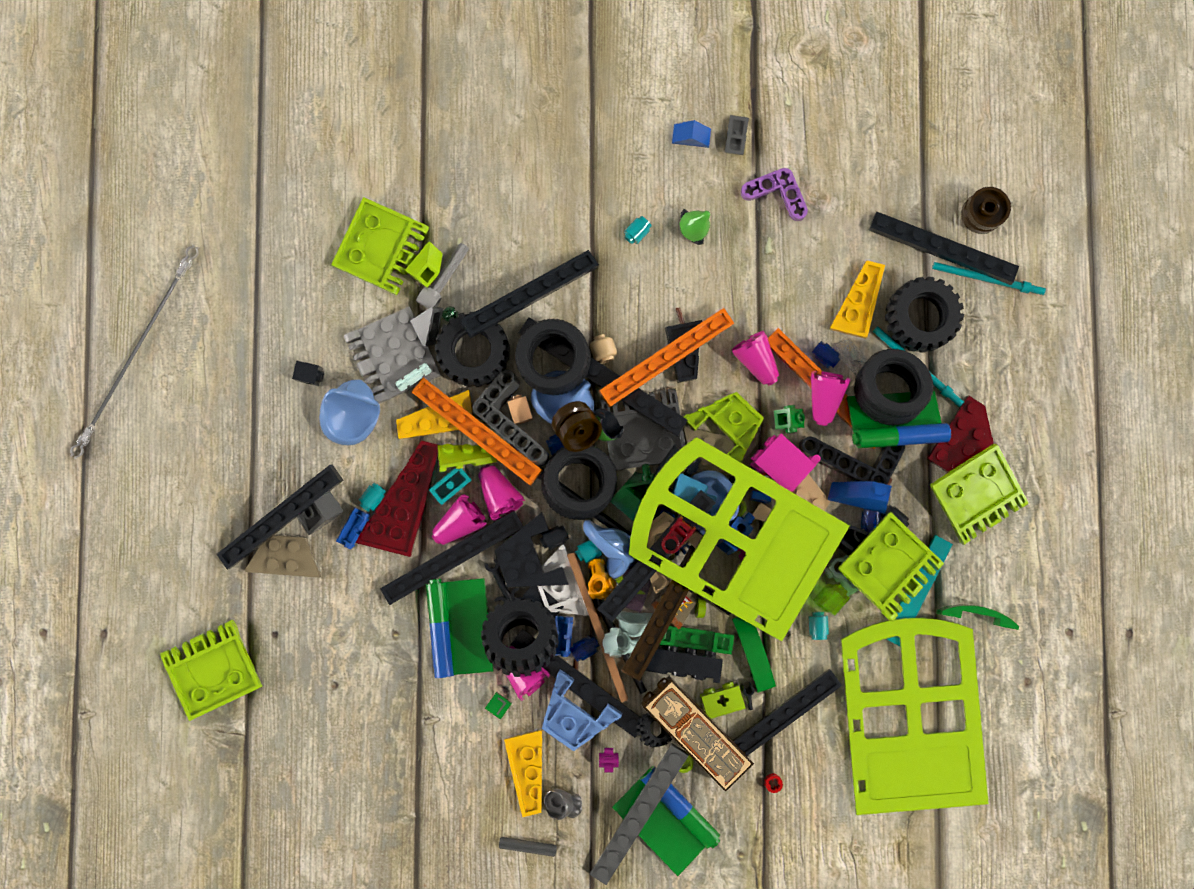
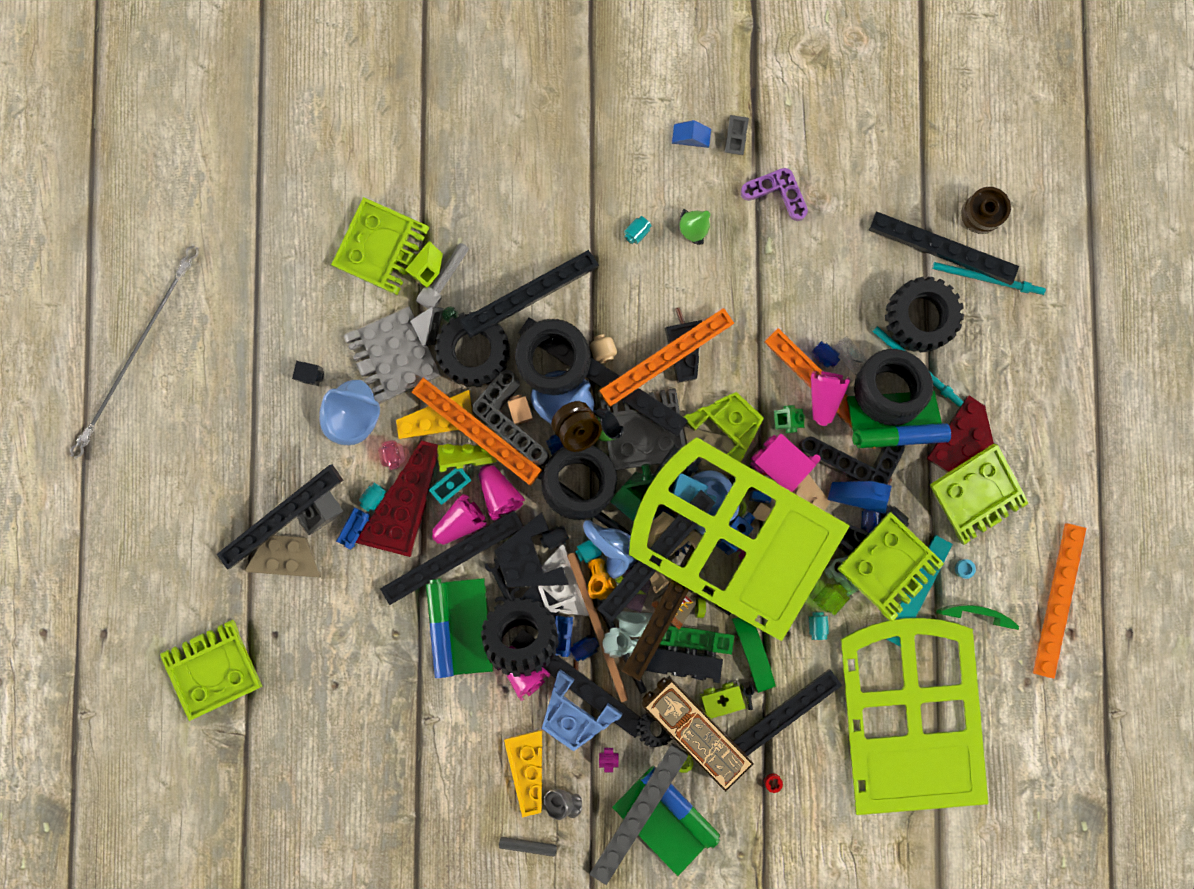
(391, 454): none -> clear pink head
(413, 377): light aqua axle -> none
(498, 705): green tile -> none
(678, 535): dark red piece -> none
(758, 358): dark pink cone -> none
(859, 305): yellow wing -> none
(965, 568): none -> medium azure tile
(1059, 600): none -> orange plate

